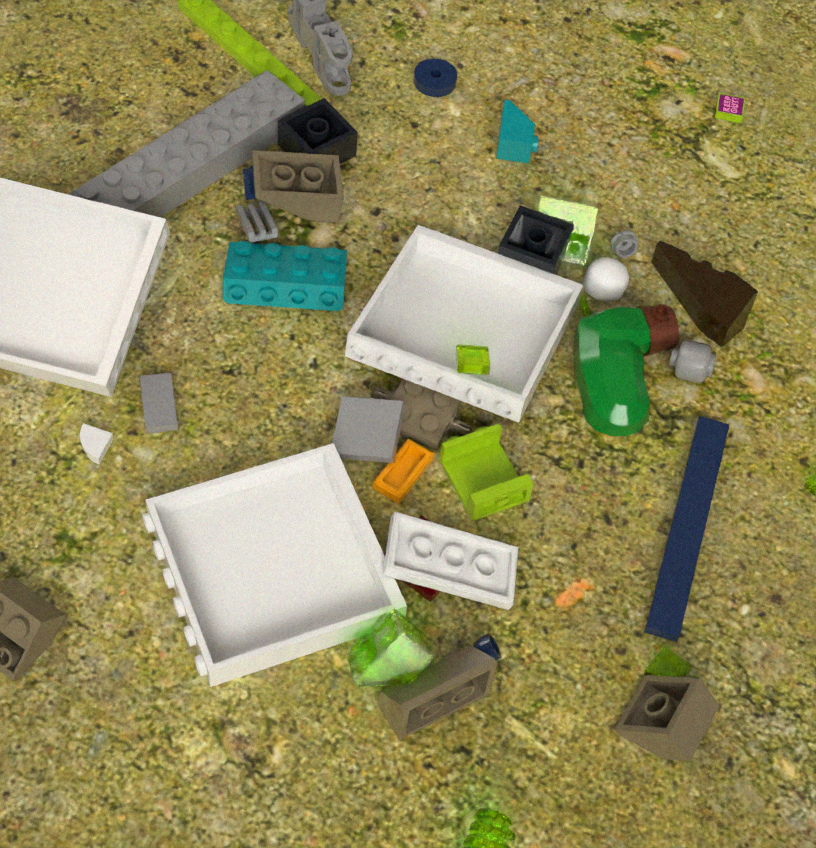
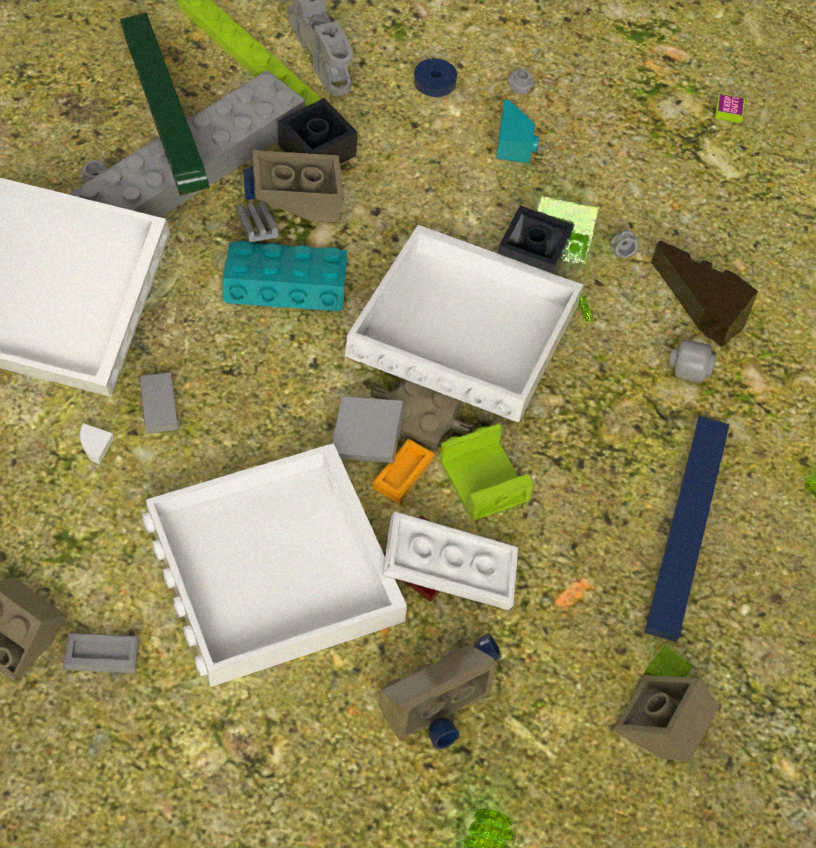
(92, 169): none -> light grey plate
(101, 652): none -> light grey tile
(164, 105): none -> dark green beam
(390, 653): clear neon green slope -> none
(442, 732): none -> dark blue hinge
(472, 359): clear neon green tile -> none
(521, 81): none -> light grey plate
(606, 279): white hair -> none
(611, 364): green piece -> none

